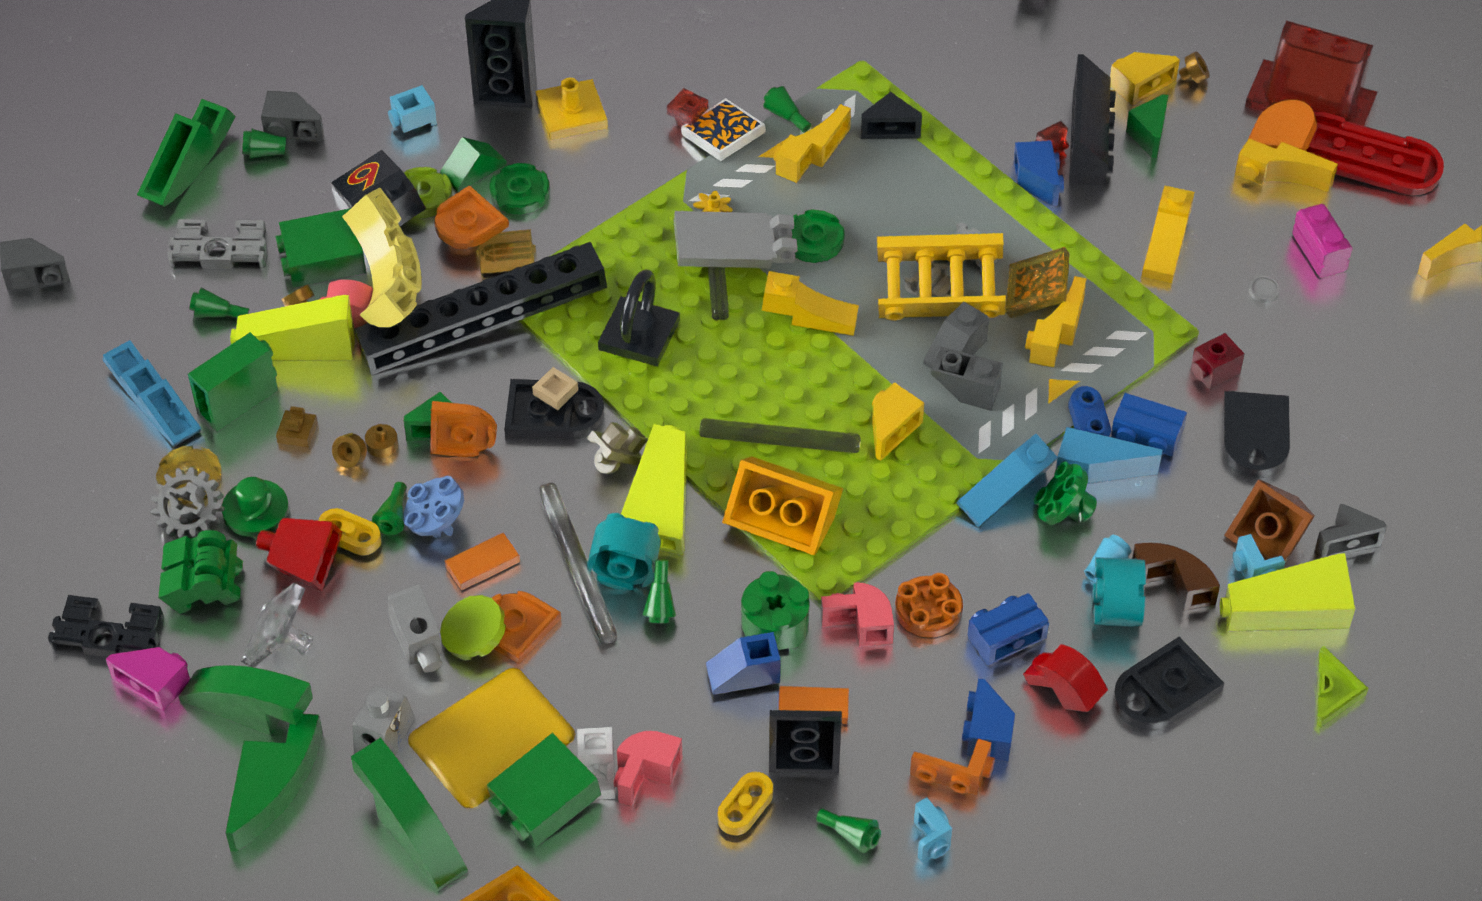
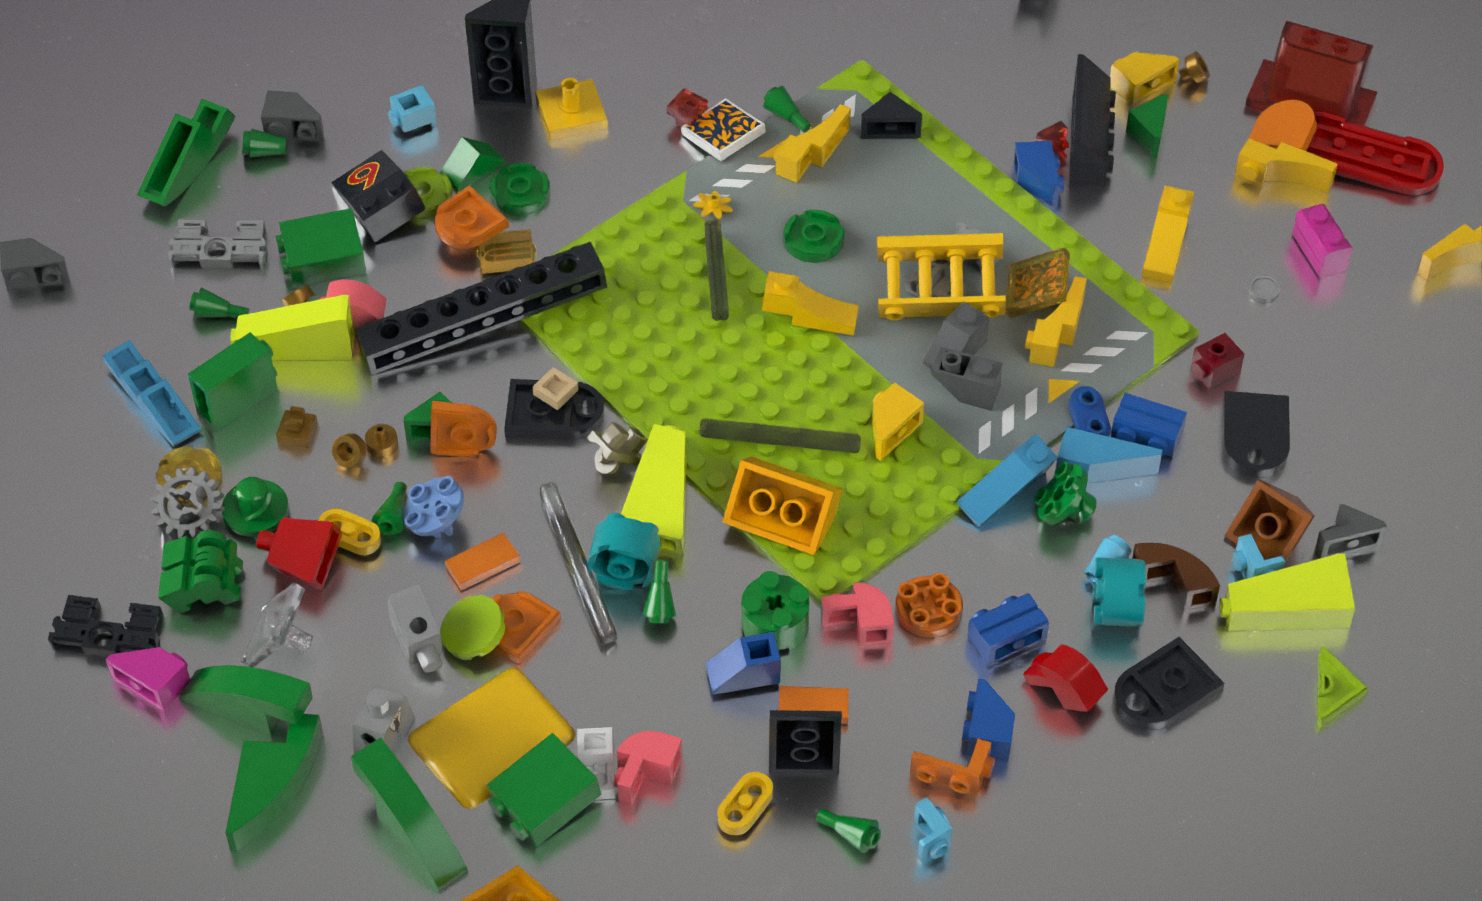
(390, 258): light yellow brick -> none
(639, 328): black tile -> none
(733, 239): light grey tile -> none

